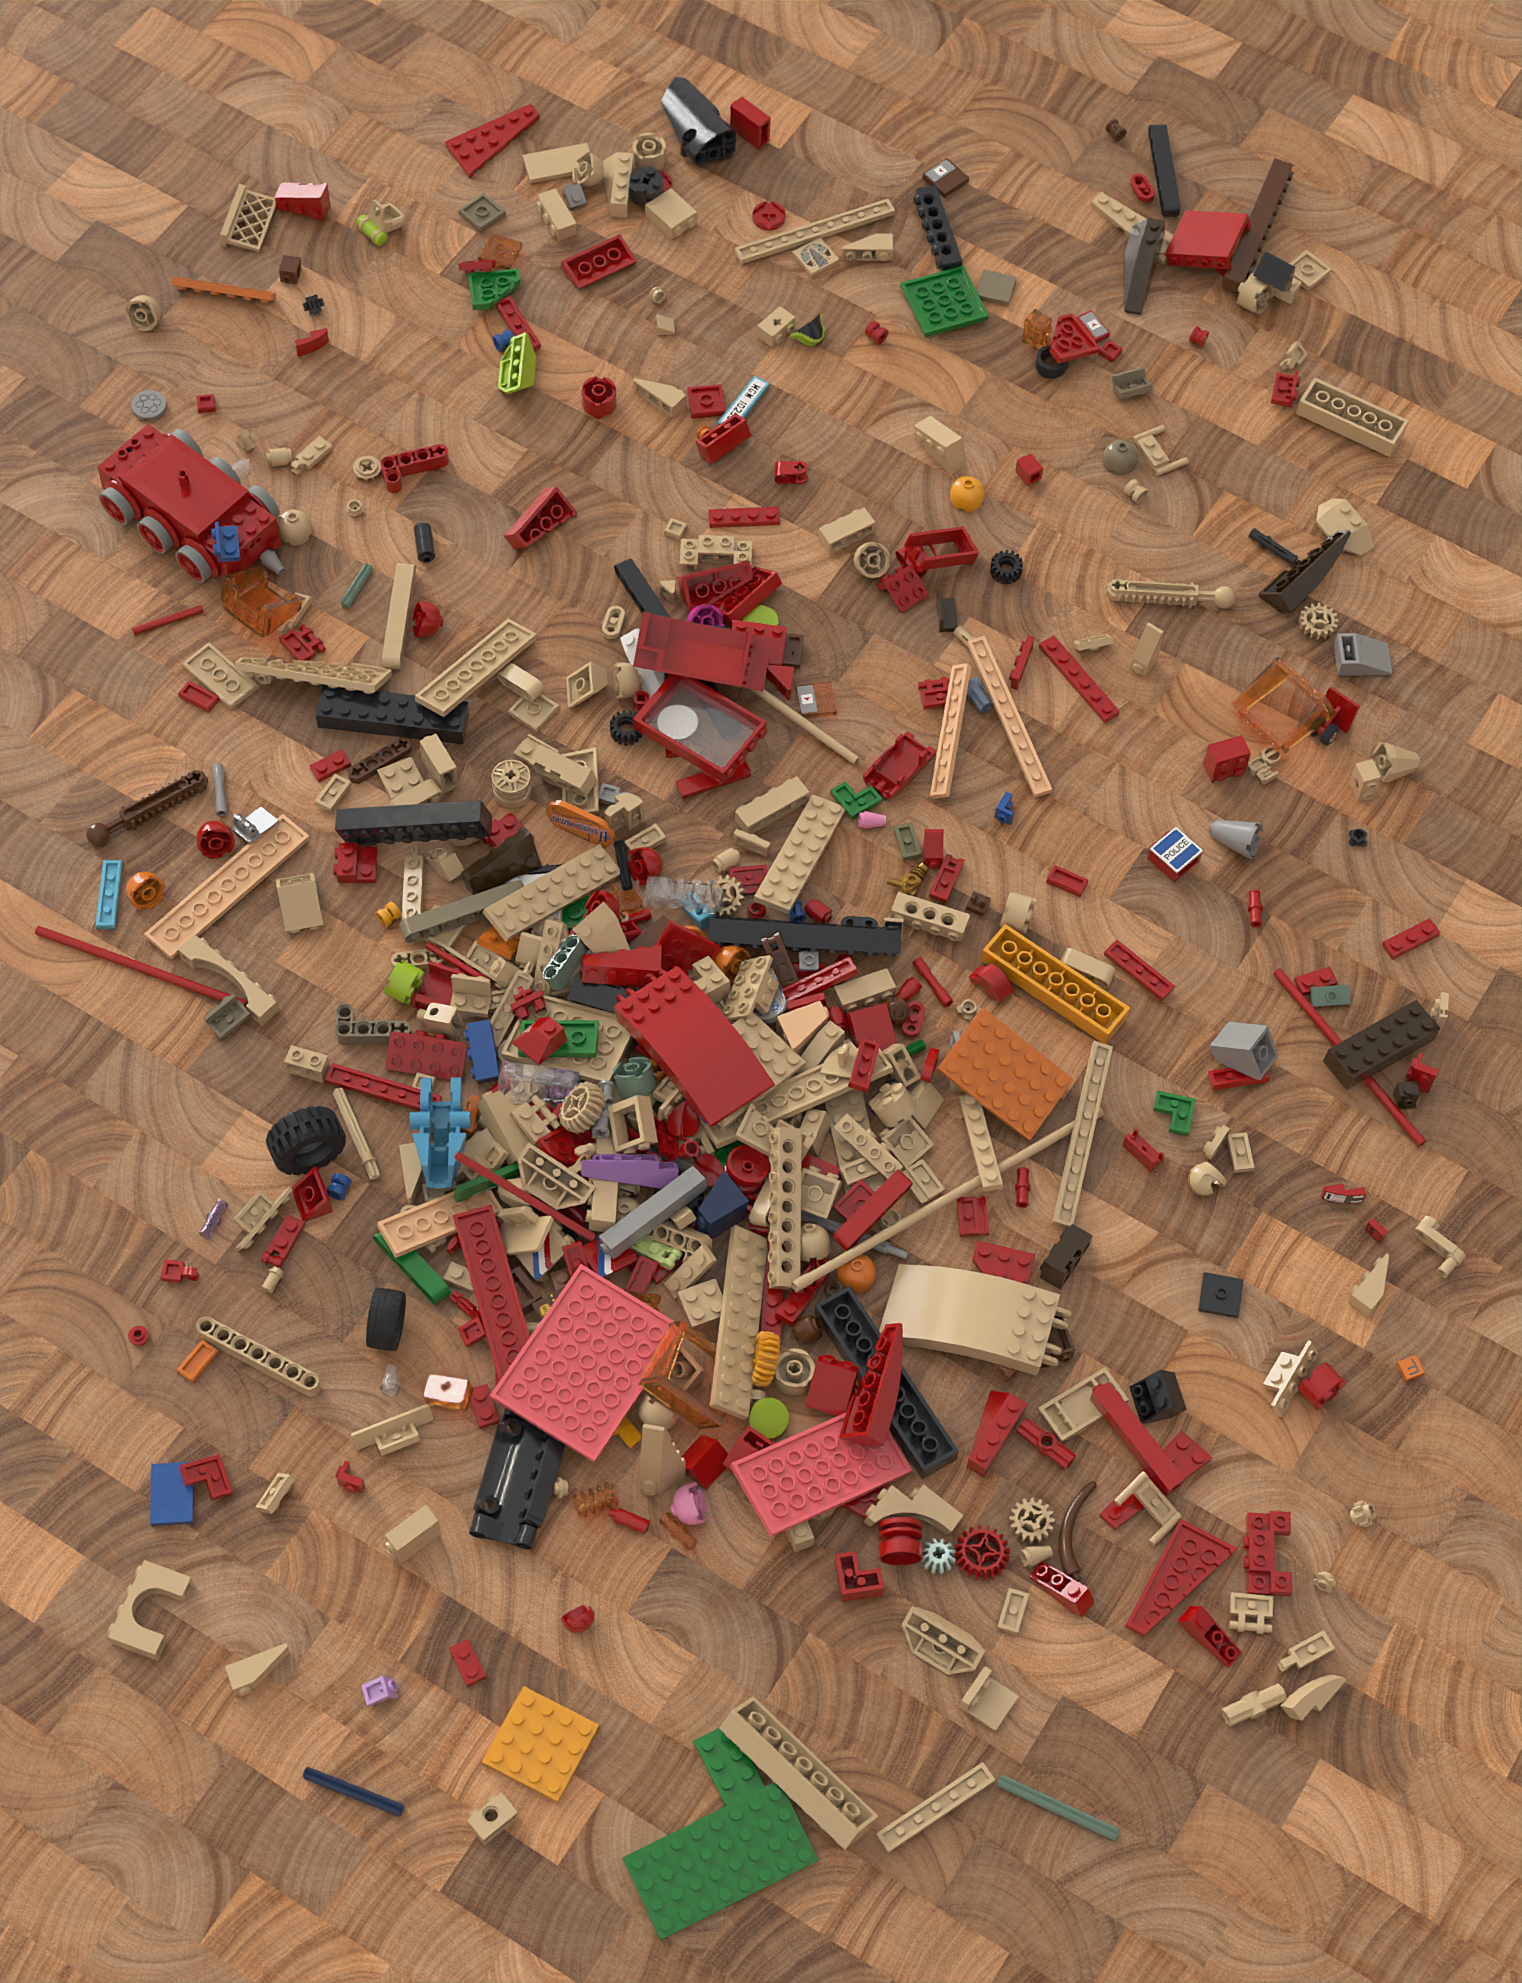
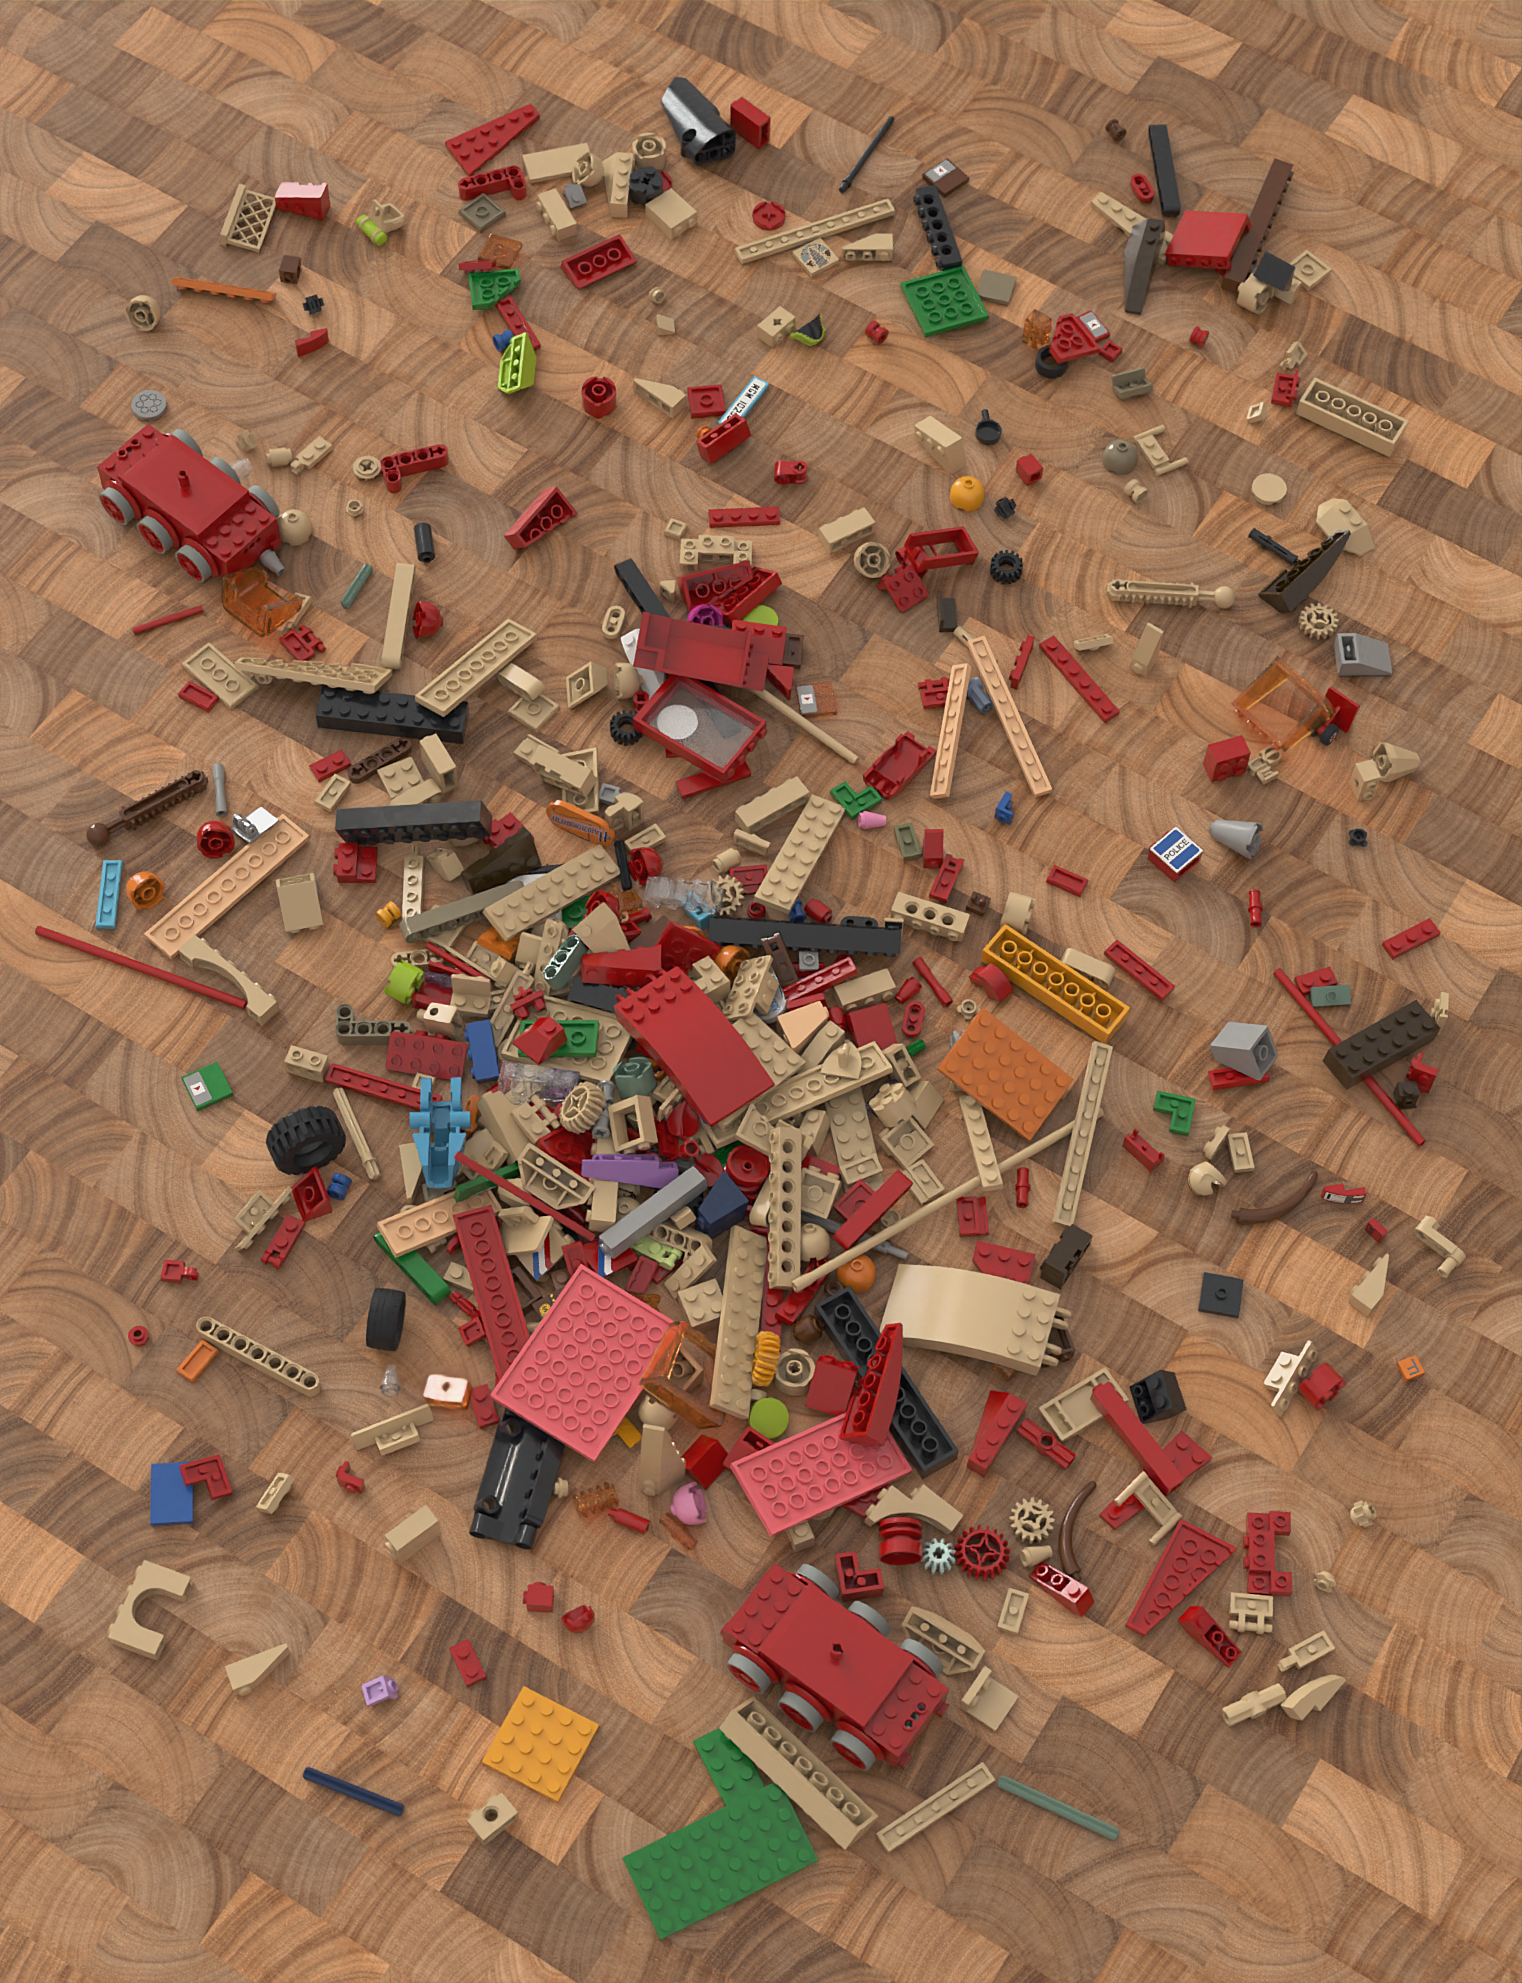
(206, 403): red tile -> none
(207, 1086): none -> green tile
(213, 1219): pin -> none
(226, 1016): dark tan bracket -> none
(227, 543): blue bracket -> none
(272, 1280): tan pin -> none
(439, 979): none -> axle
(494, 182): none -> red beam
(511, 784): tan wheel -> none
(539, 1597): none -> red brick
(585, 1151): tan cap -> none
(835, 1666): none -> red piece
(847, 182): none -> black bar
(864, 1065): red plate -> none
(866, 1144): tan bracket -> none
(898, 1009): reddish brown head -> none
(912, 880): pearl gold piece -> none
(930, 1065): red beam -> none
(988, 430): none -> black piece
(1005, 507): none -> black gear
(1256, 412): none -> tan plate
(1256, 1216): none -> reddish brown animal
(1269, 489): none -> tan tile

